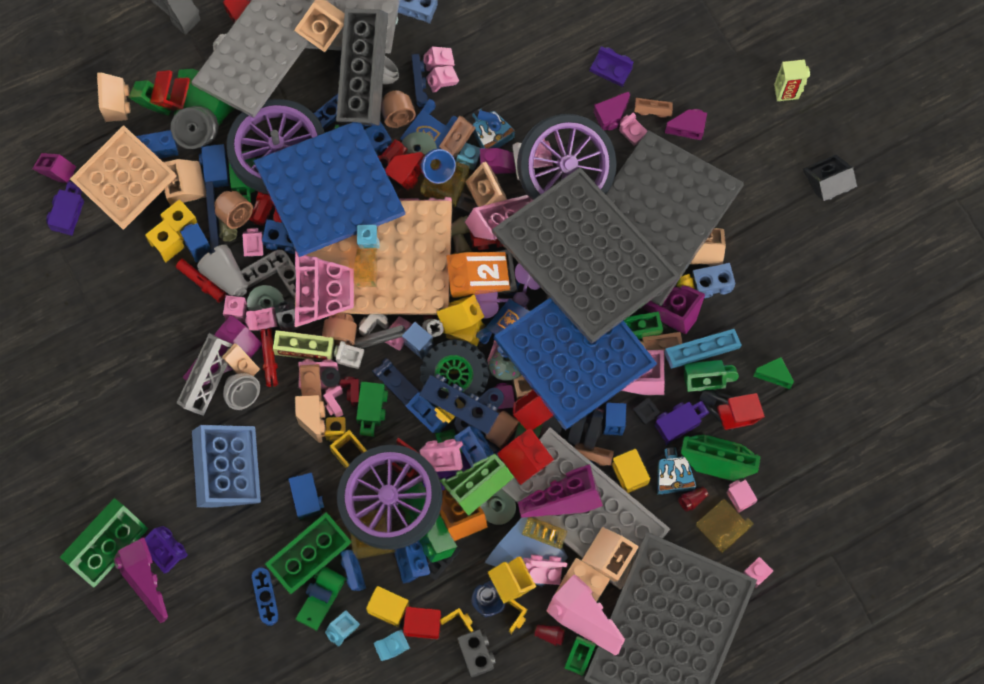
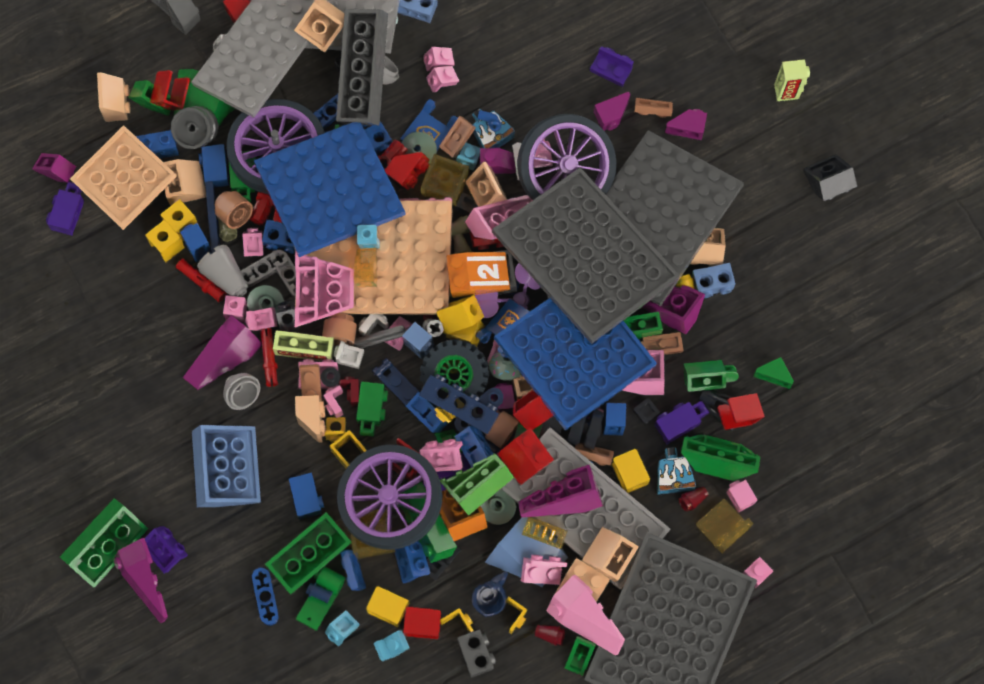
(199, 375): light grey fence -> none
(239, 361): light nougat plate -> none
(397, 109): nougat piece -> none
(420, 83): dark blue plate -> none
(446, 167): blue piece -> none
(512, 579): yellow piece -> none
(632, 129): bright pink bracket -> none
(702, 348): dark azure plate -> none

